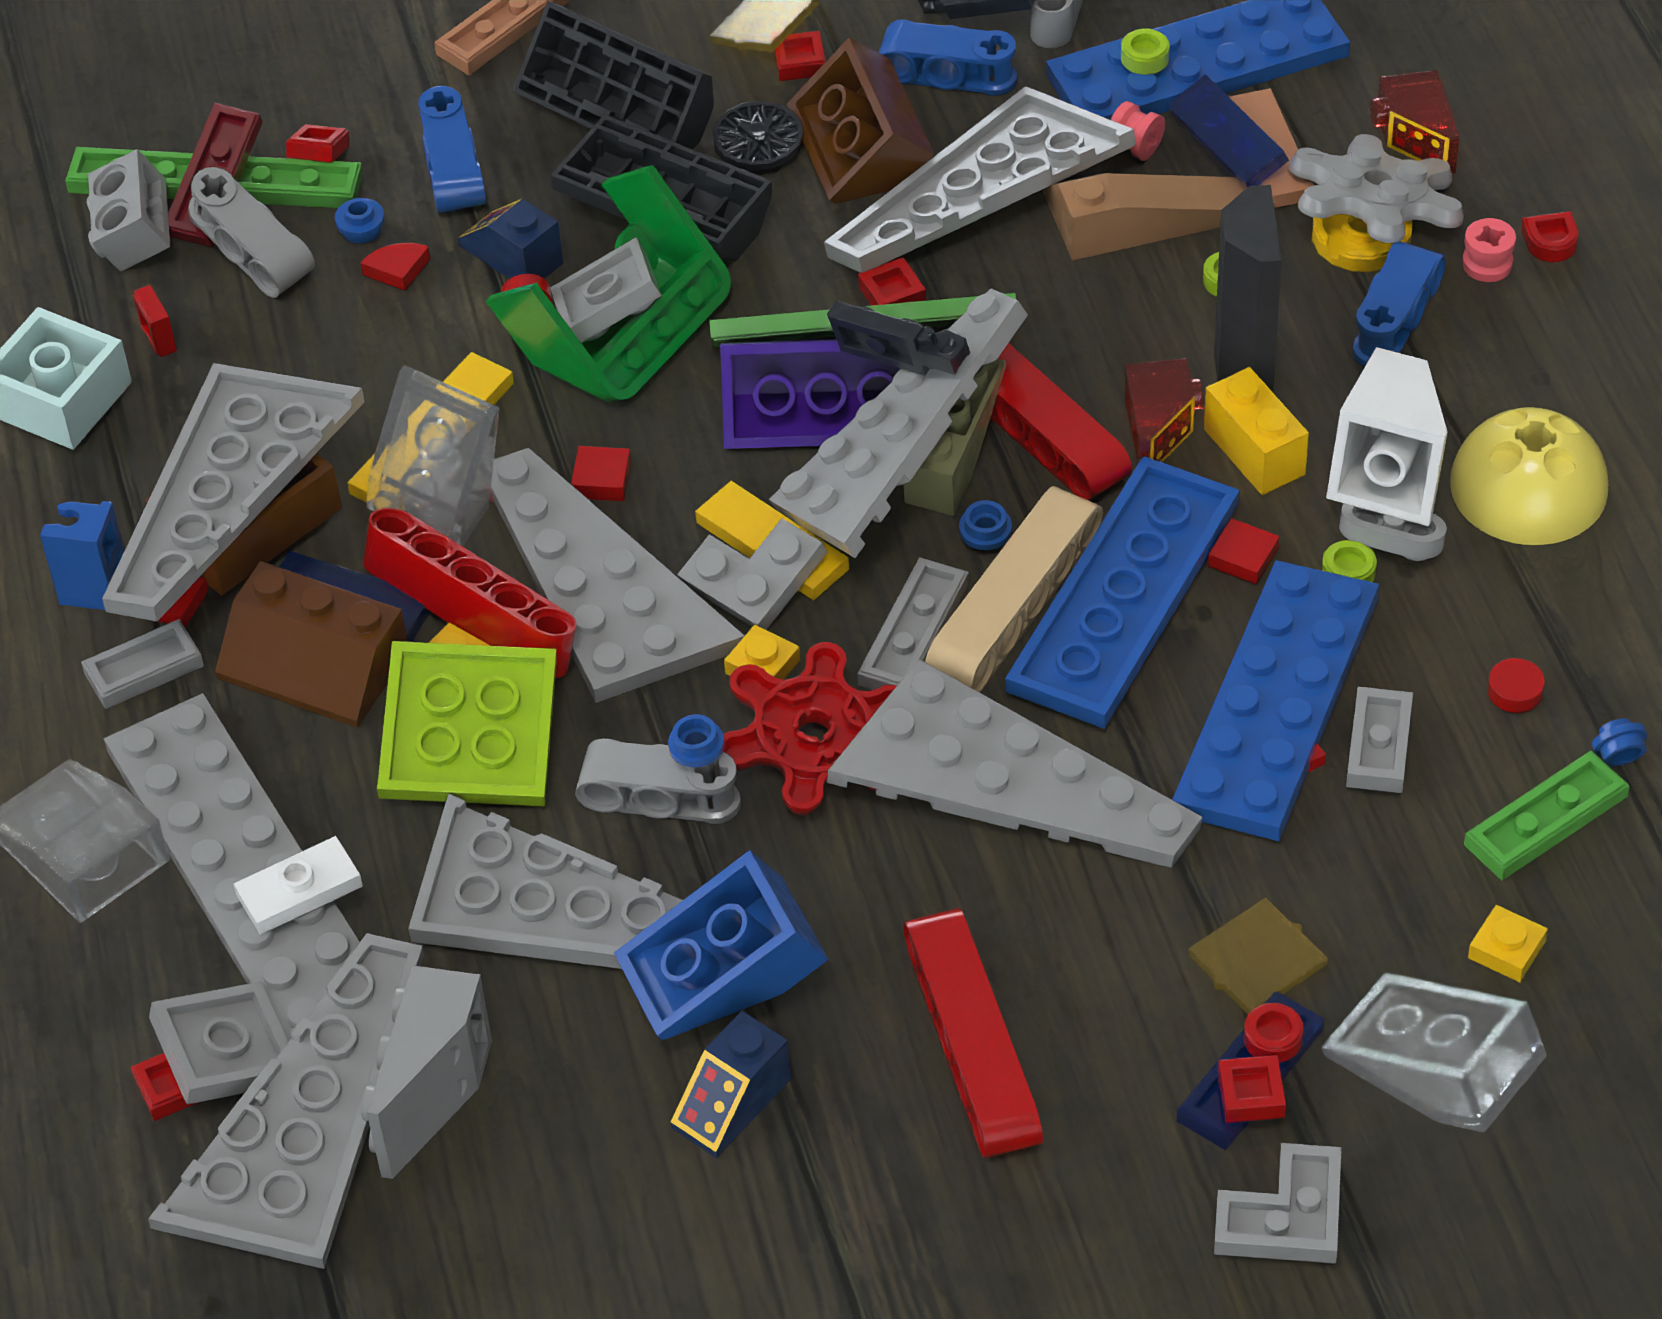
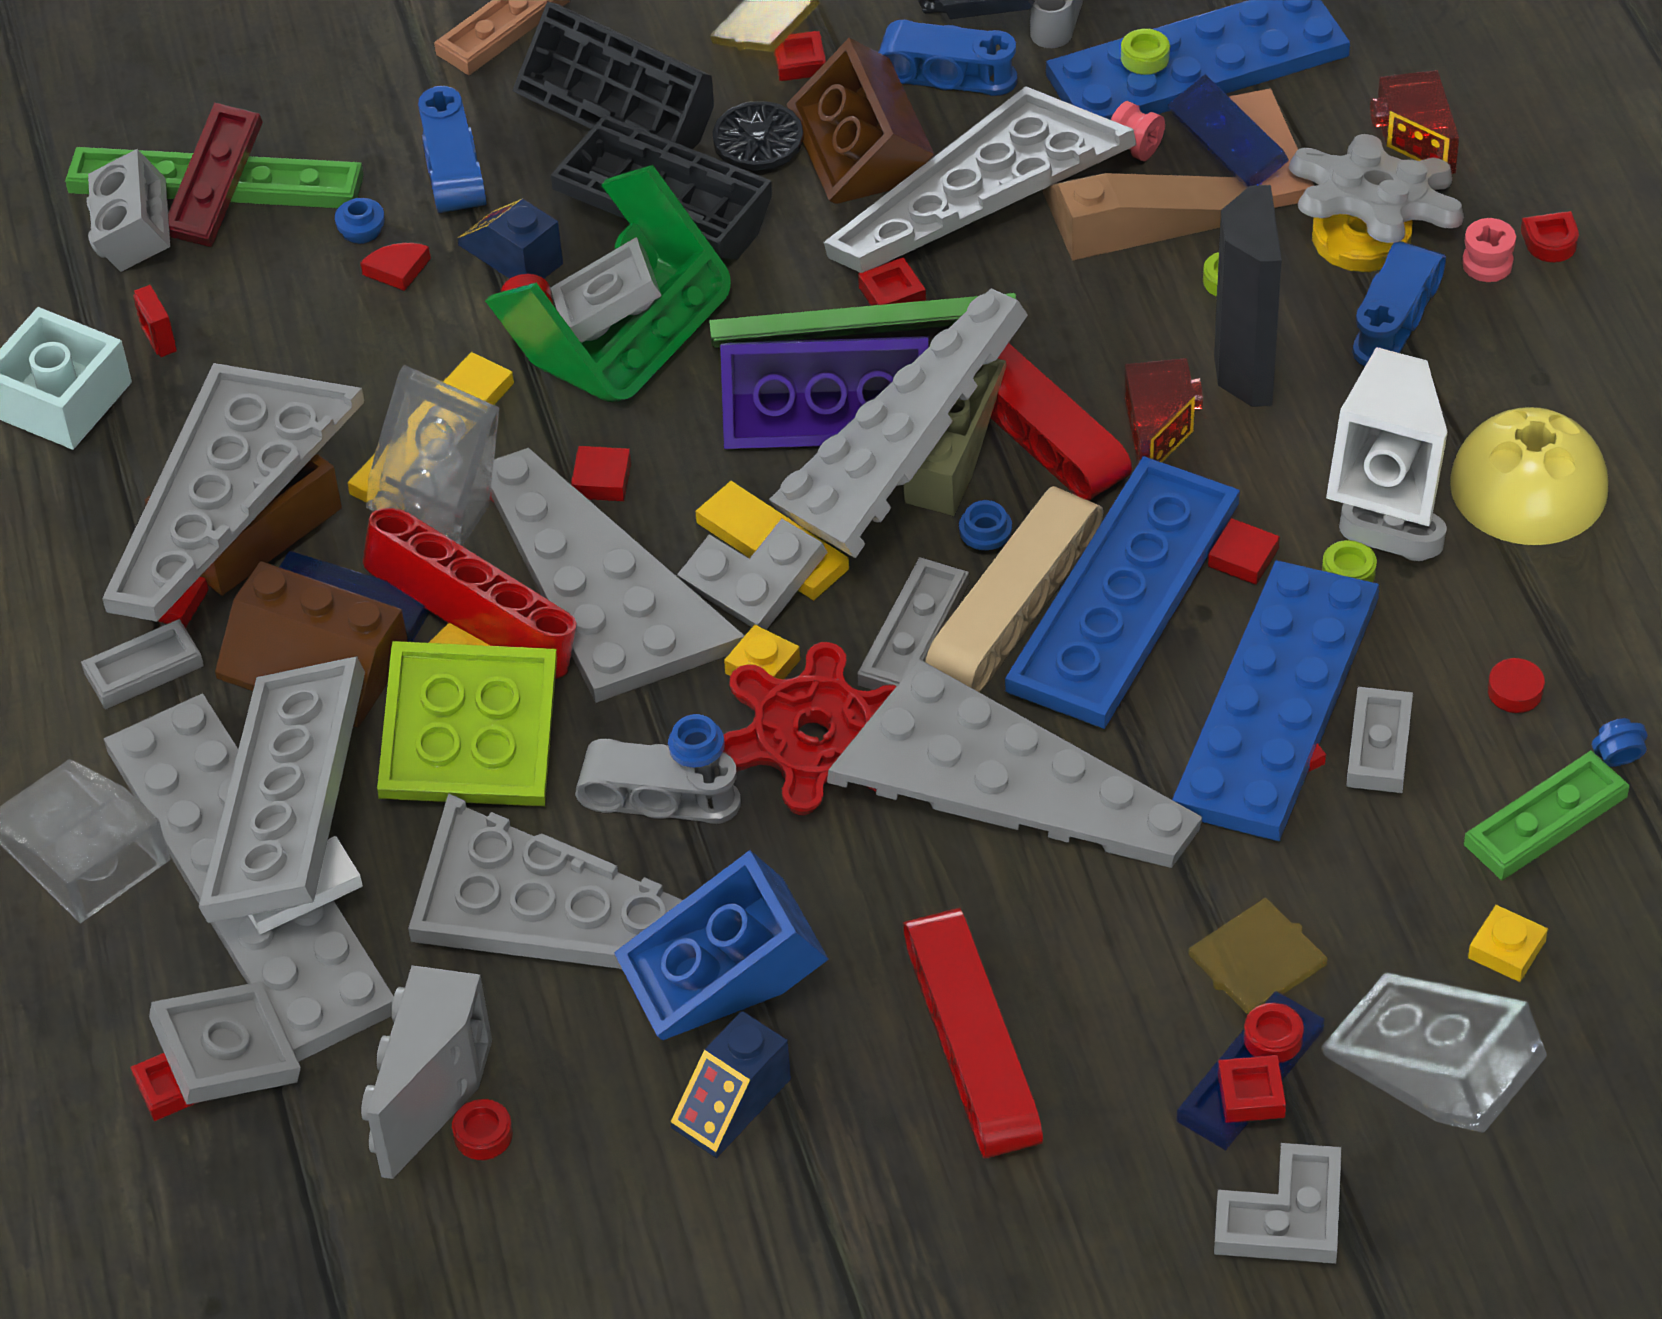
(83, 554): blue hinge -> none
(247, 232): light grey piece -> none
(283, 791): none -> light grey plate
(297, 1133): light grey wing -> none
(318, 143): red tile -> none
(482, 1129): none -> red tile
(896, 340): black hinge -> none
(1256, 431): yellow brick -> none

